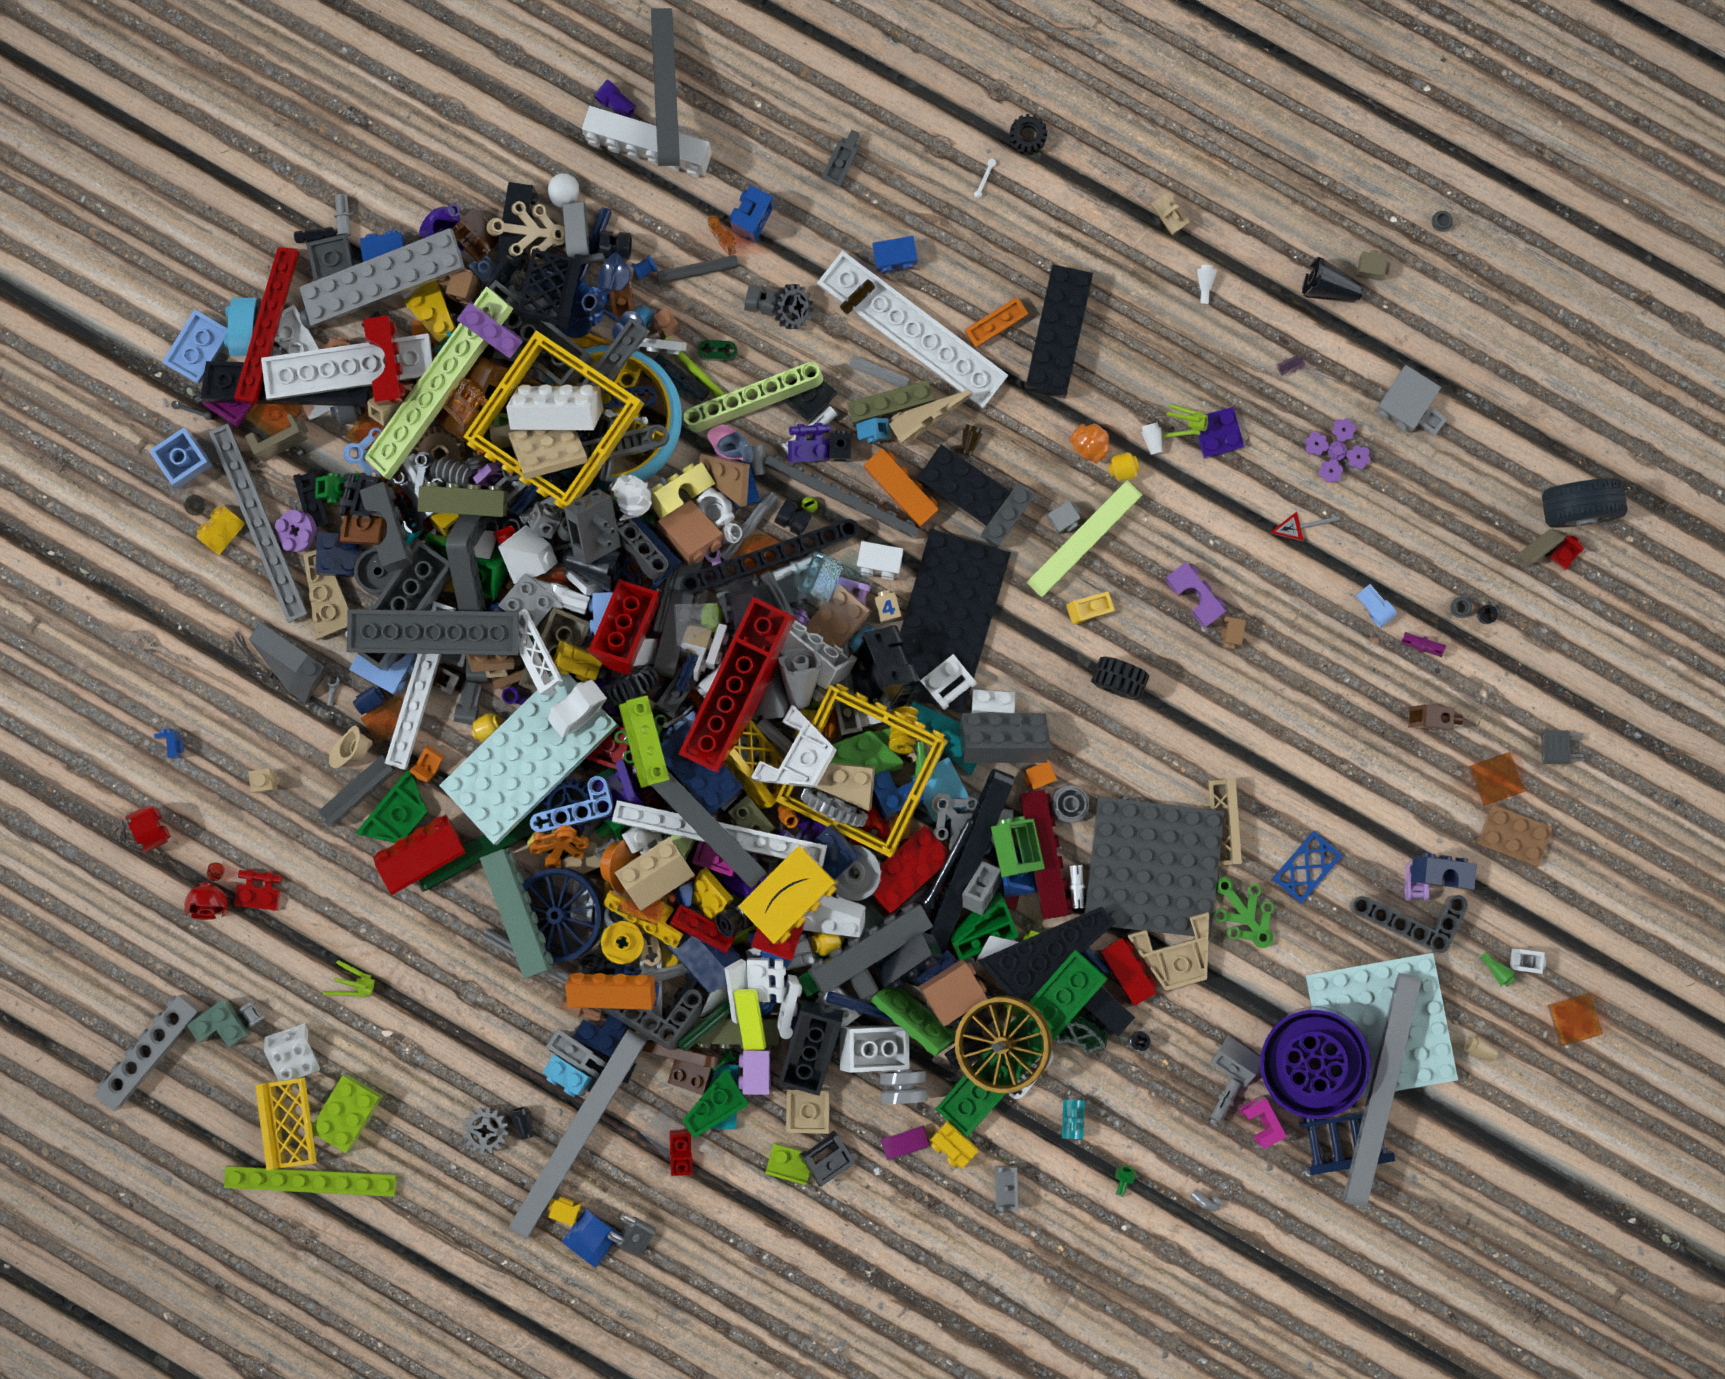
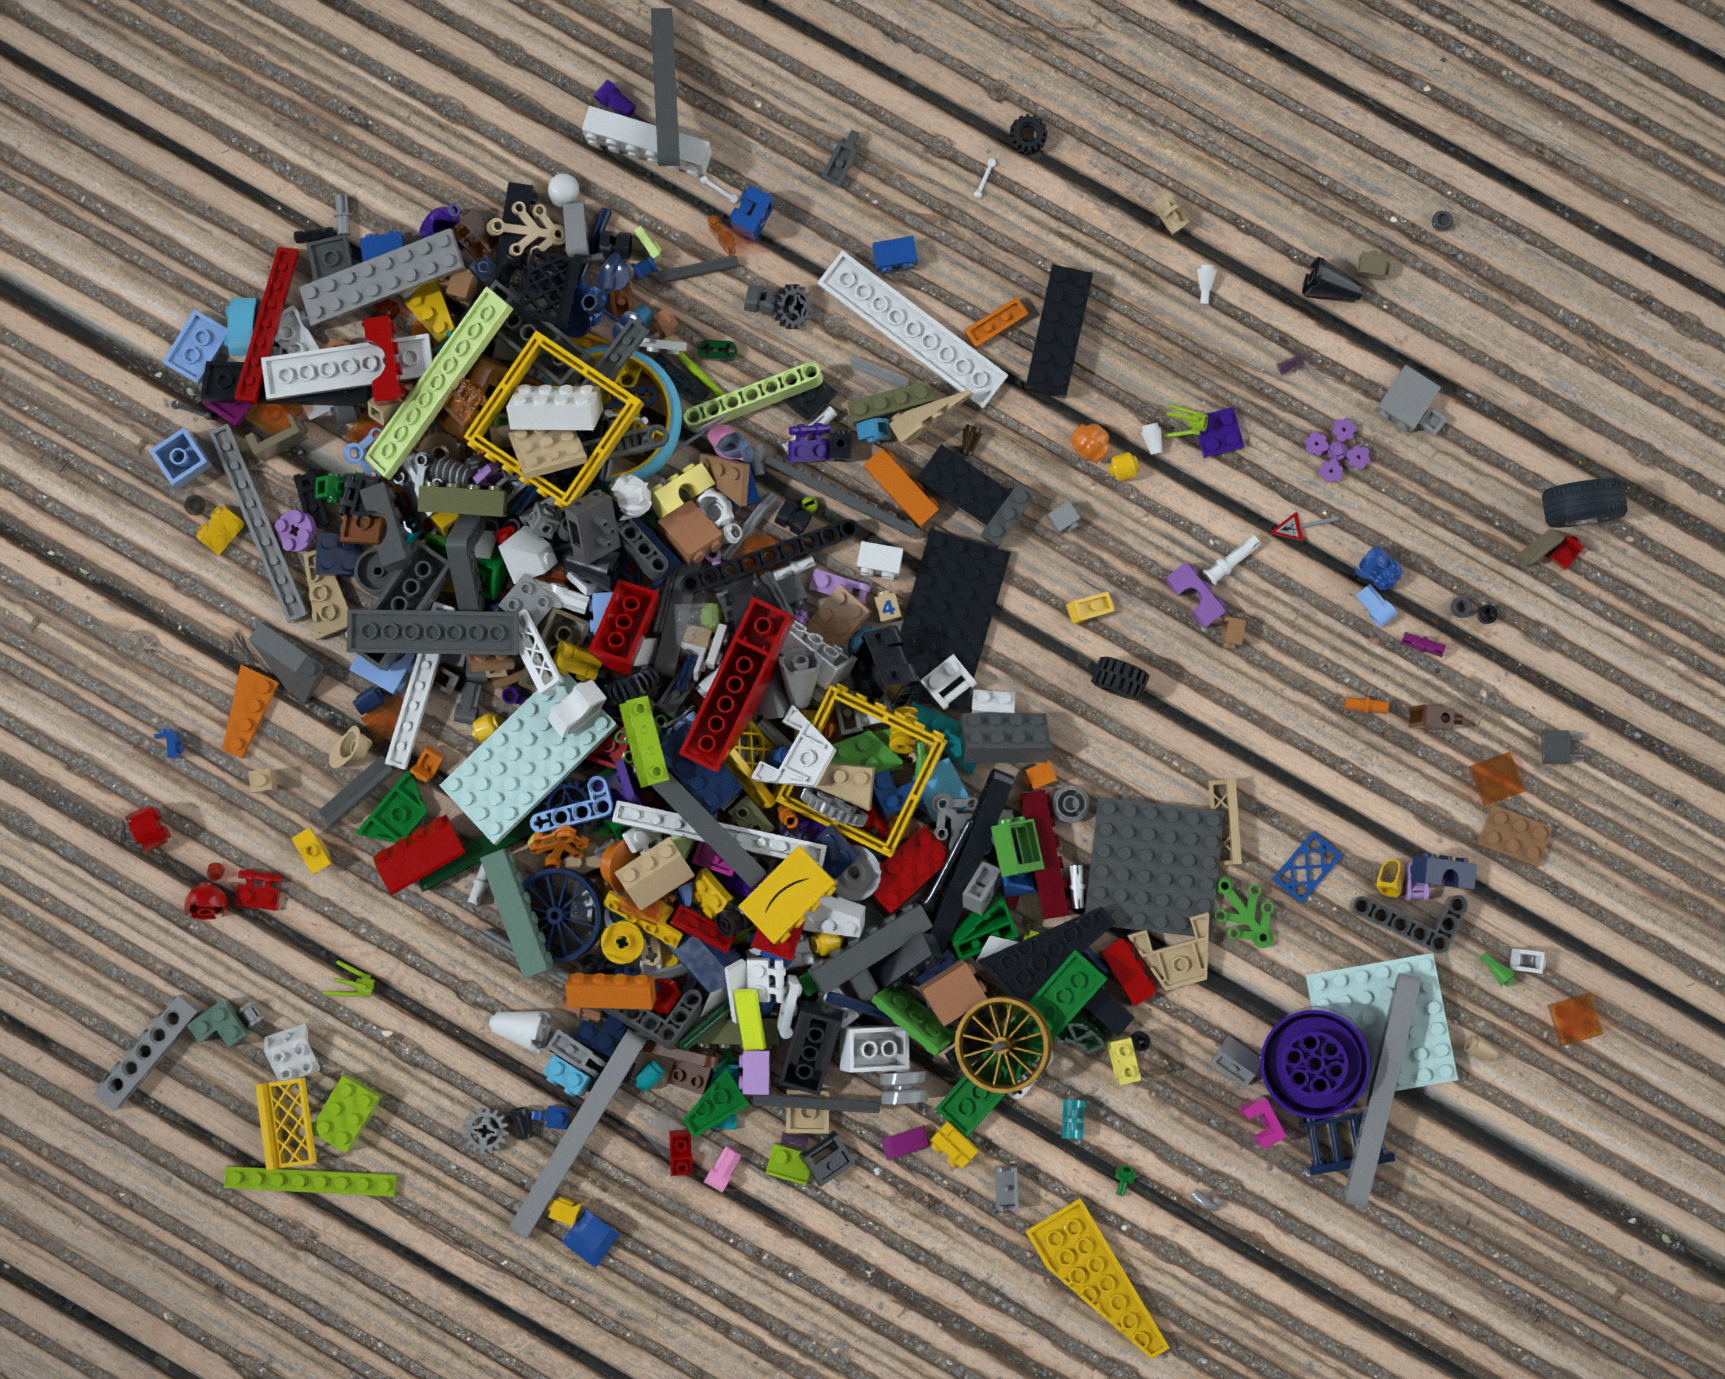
(248, 708): none -> orange wing
(312, 850): none -> yellow brick
(332, 687): light grey hand -> none
(388, 308): none -> clear red cone
(479, 887): none -> white pin
(489, 330): medium lavender arch -> none
(523, 1028): none -> white cone
(555, 1118): none -> blue plate
(634, 1236): dark grey piece -> none
(649, 1076): none -> teal brick
(651, 247): none -> yellowish green plate
(666, 995): none -> red bracket
(705, 428): none -> light grey piece
(721, 1172): none -> bright pink piece
(733, 198): none -> white hinge
(777, 755): none -> blue brick
(794, 1141): none -> clear purple pin
(816, 1103): none -> dark grey axle
(821, 577): clear light blue brick -> none
(857, 296): dark brown axle -> none
(1084, 538): yellowish green beam -> none
(1085, 1263): none -> yellow wing
(1122, 1050): none -> light yellow window
(1224, 566): none -> white pin
(1226, 1100): light grey pin -> none
(1366, 705): none -> orange pin
(1379, 568): none -> blue hair
(1391, 878): none -> yellow rock

